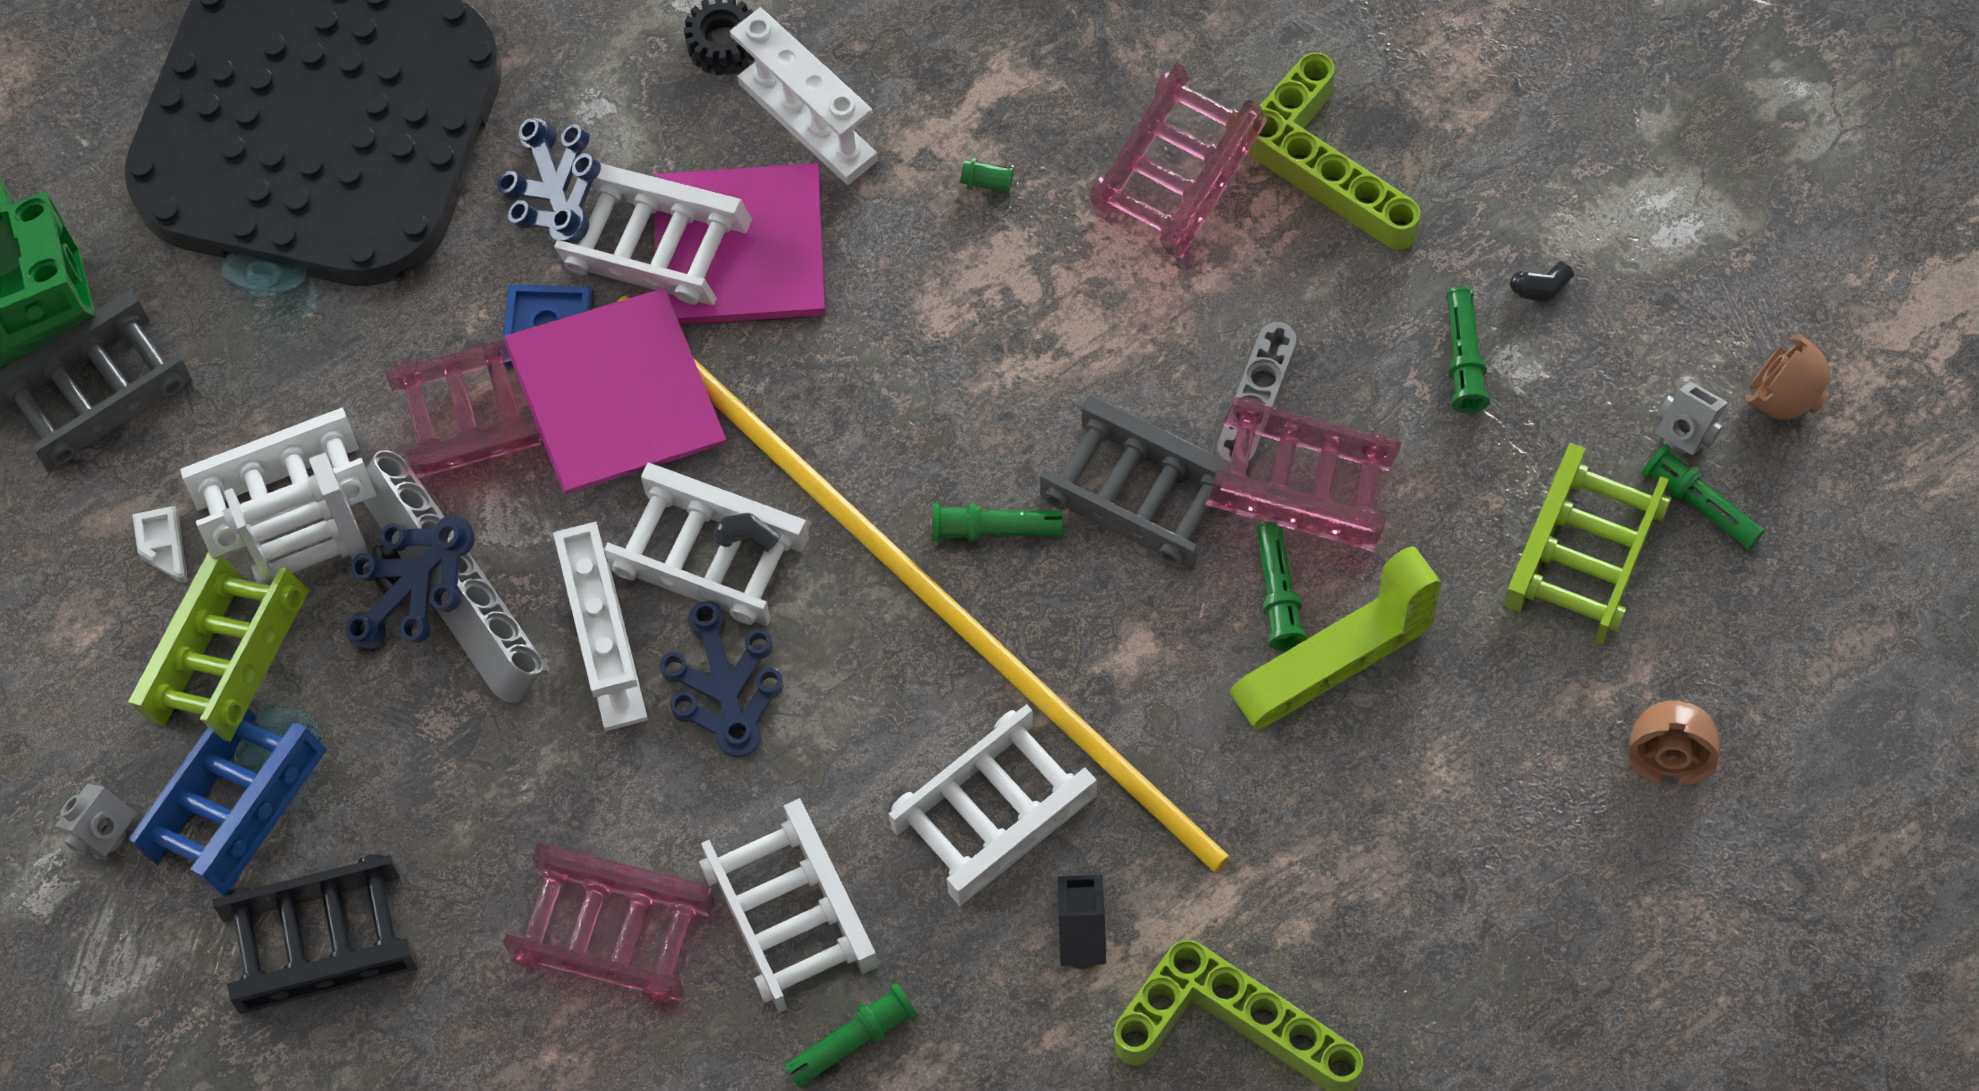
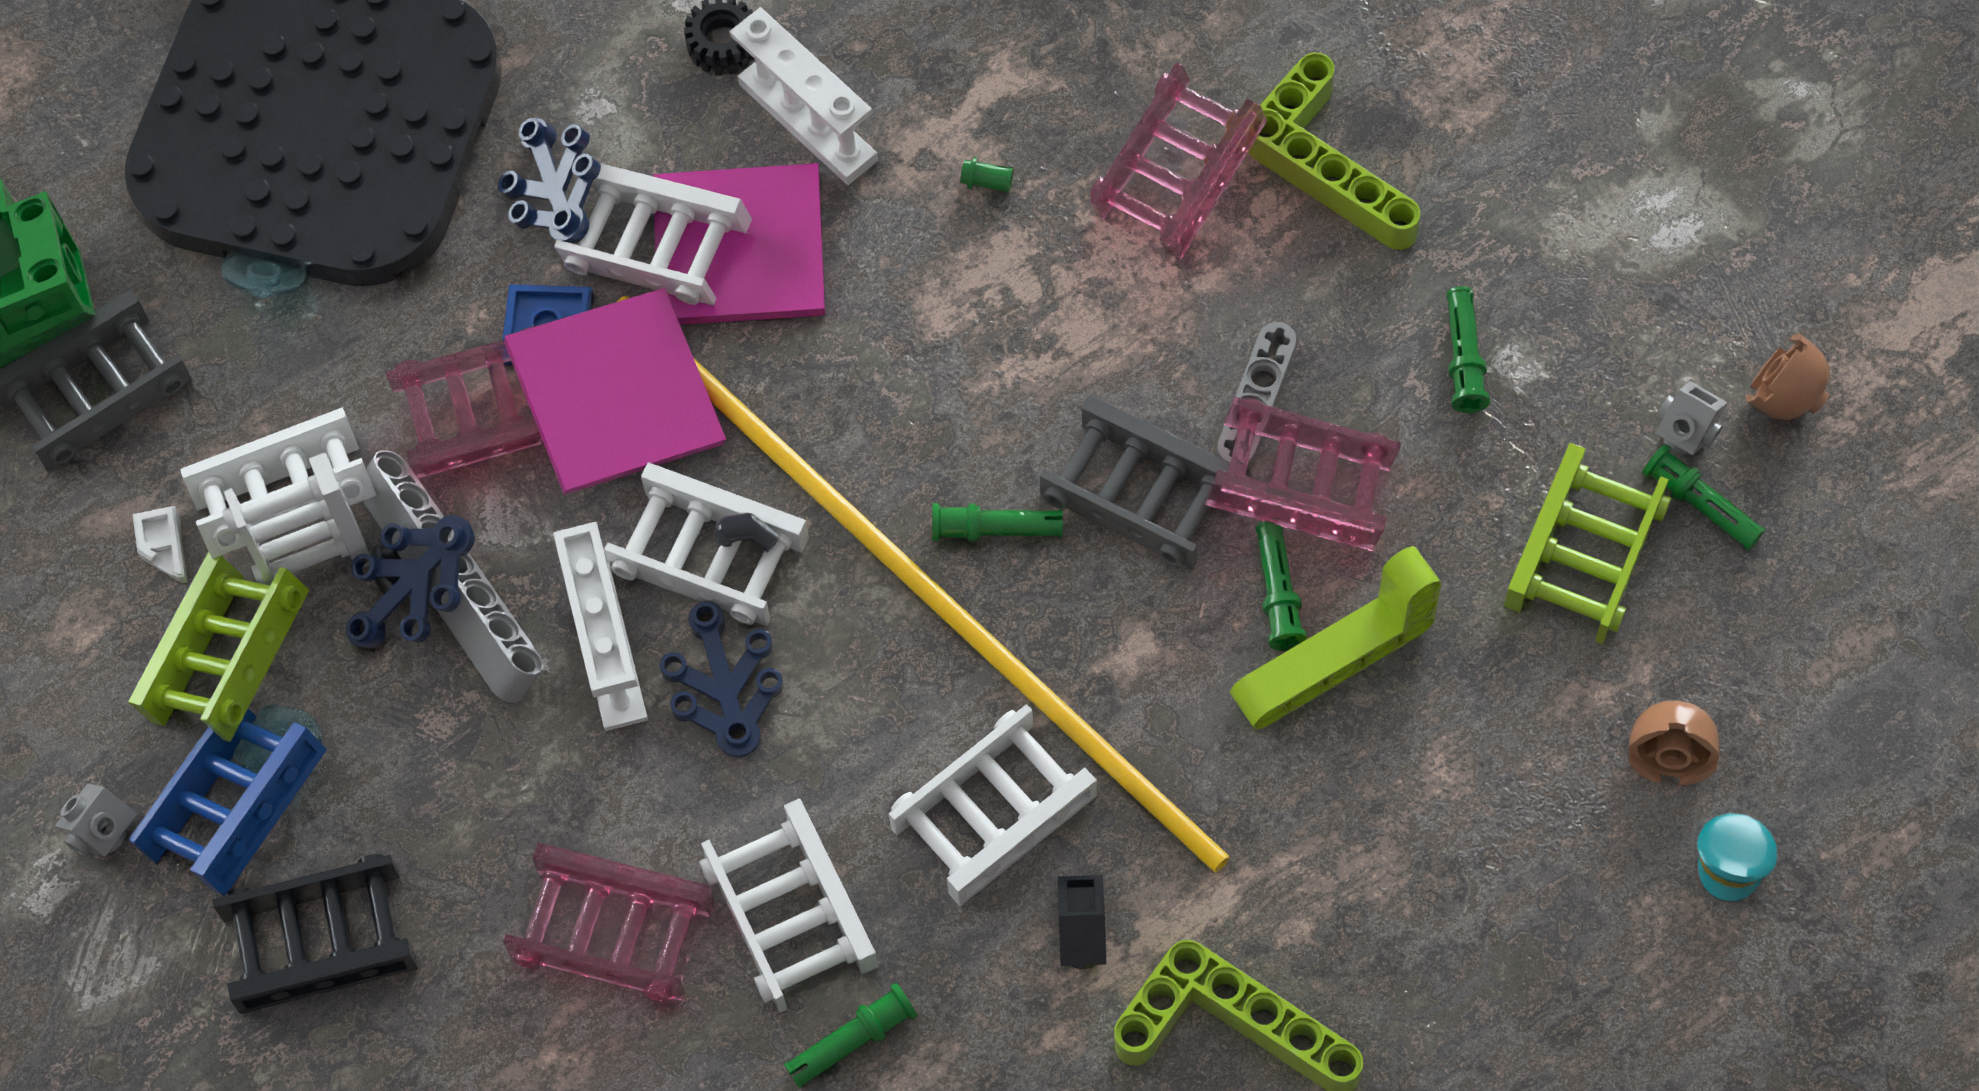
(1541, 286): black arm -> none
(1734, 855): none -> teal piece

